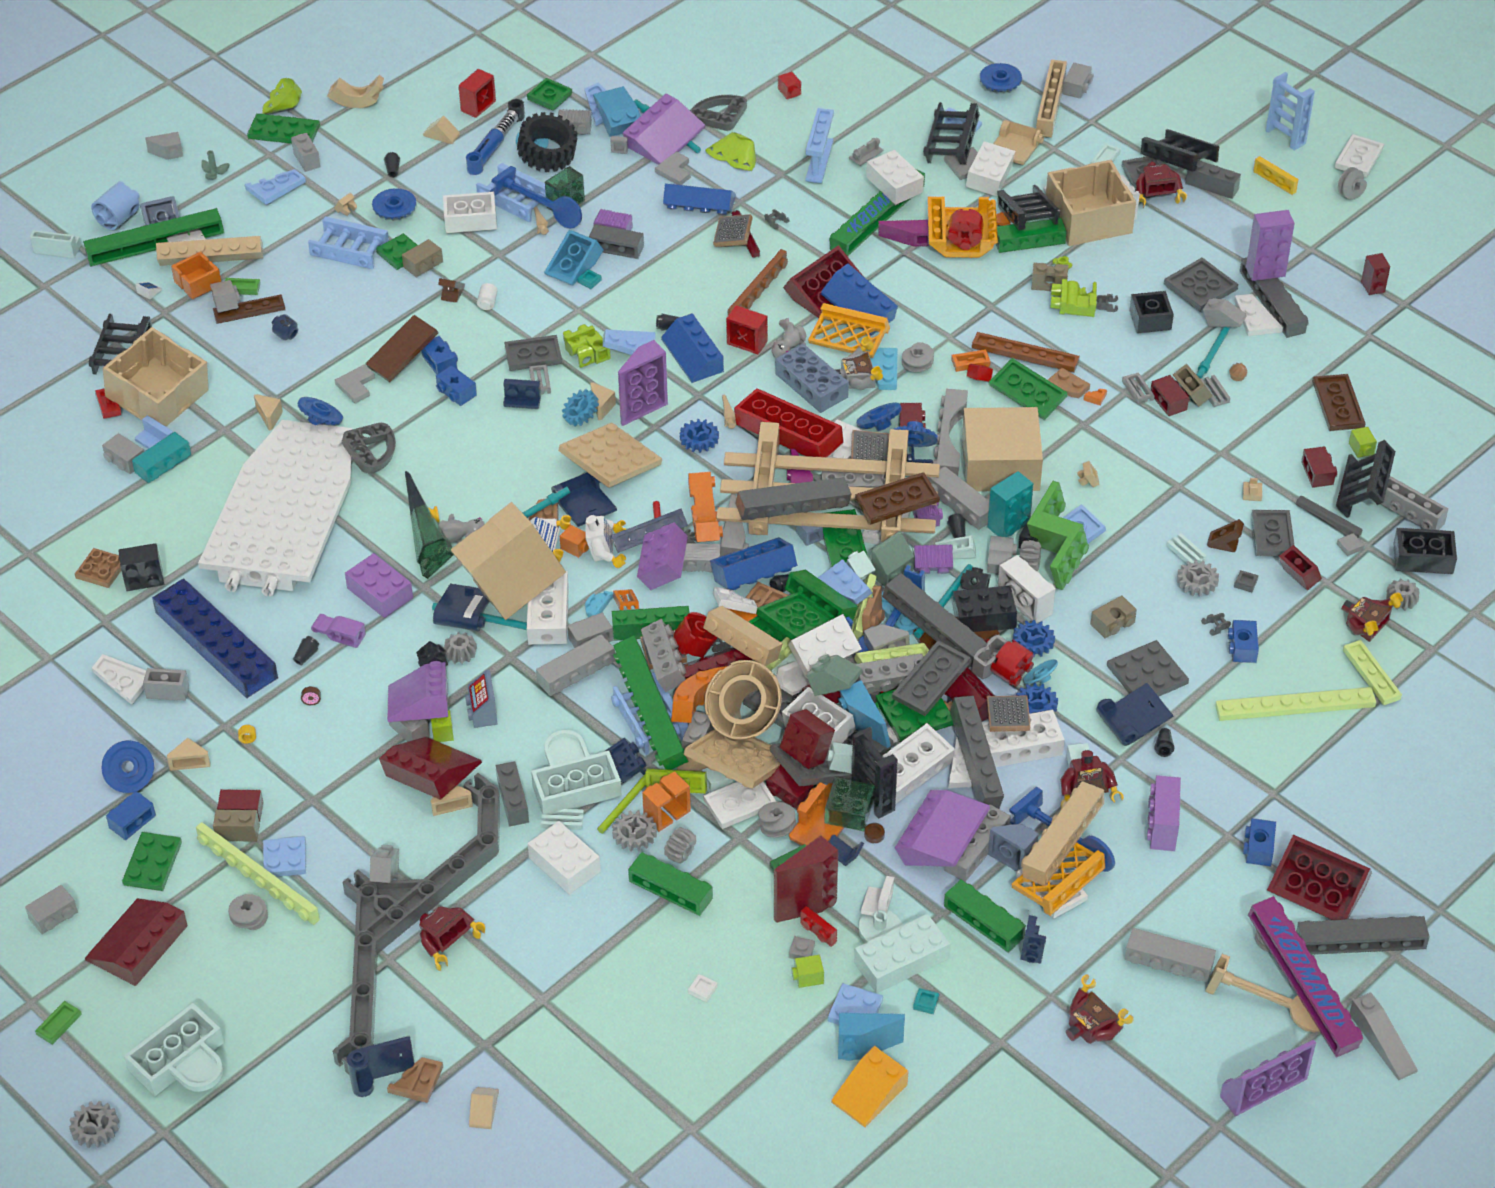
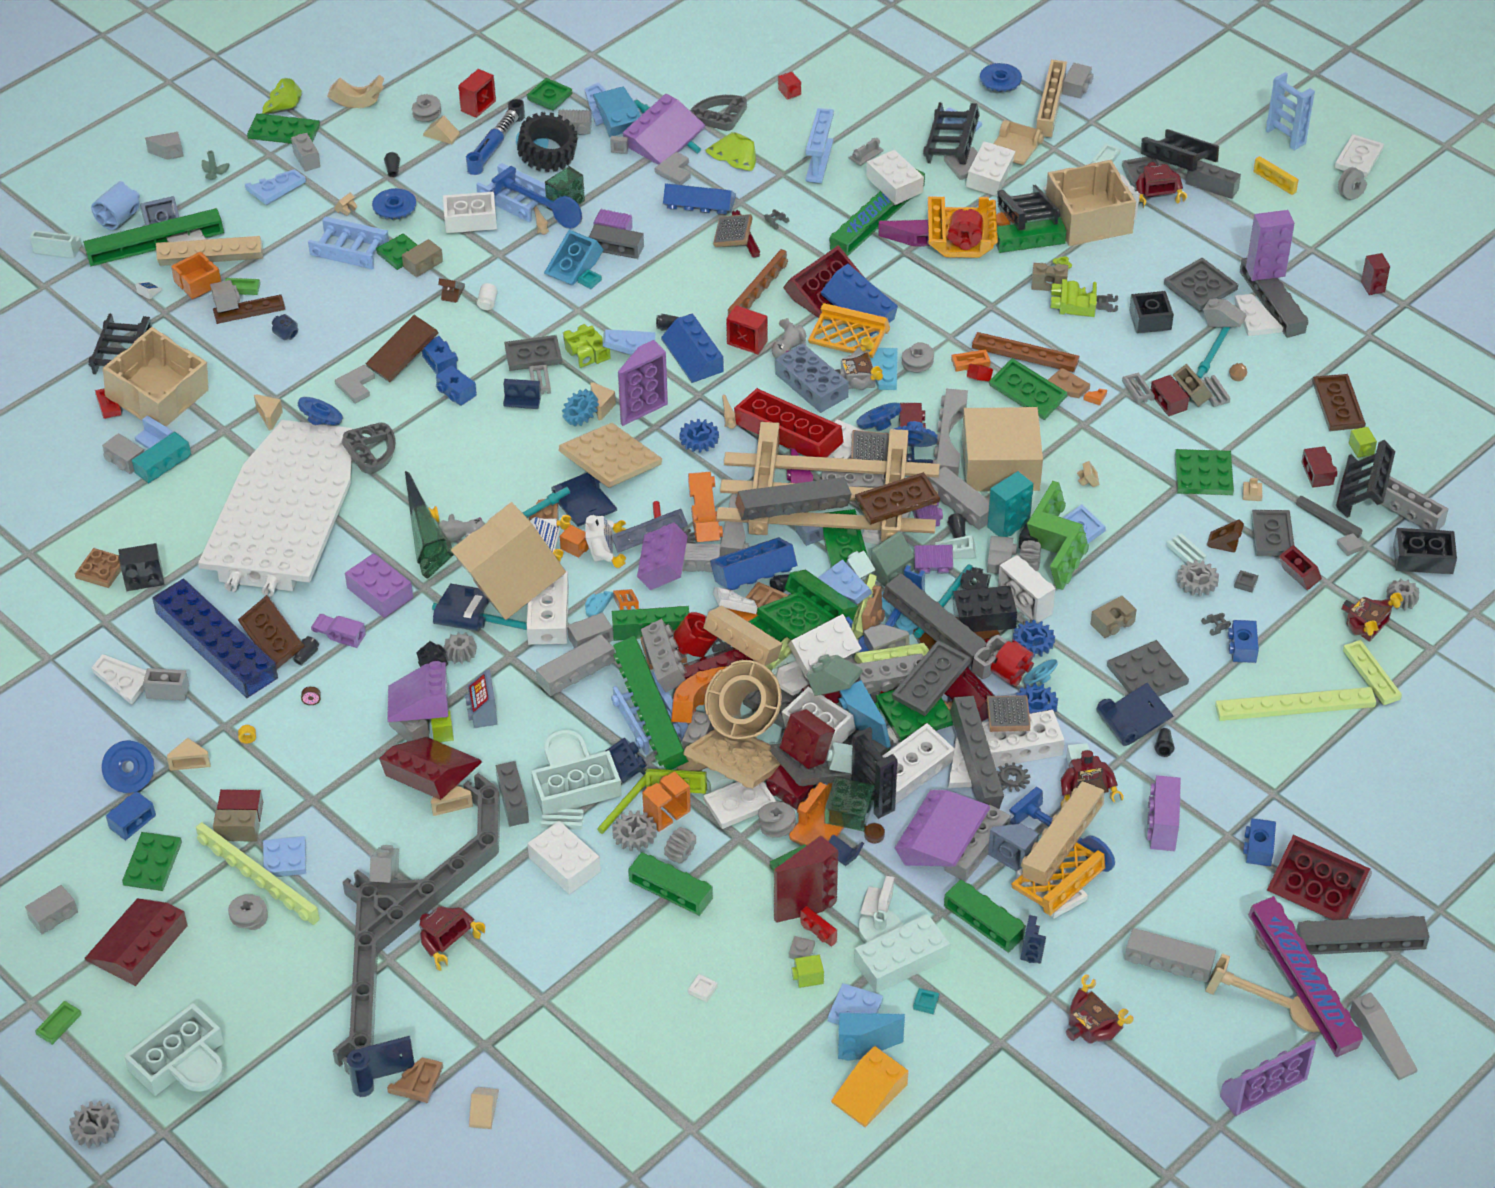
(271, 631): none -> reddish brown tile
(426, 108): none -> light grey piece
(1013, 770): none -> dark grey gear
(1204, 472): none -> green plate

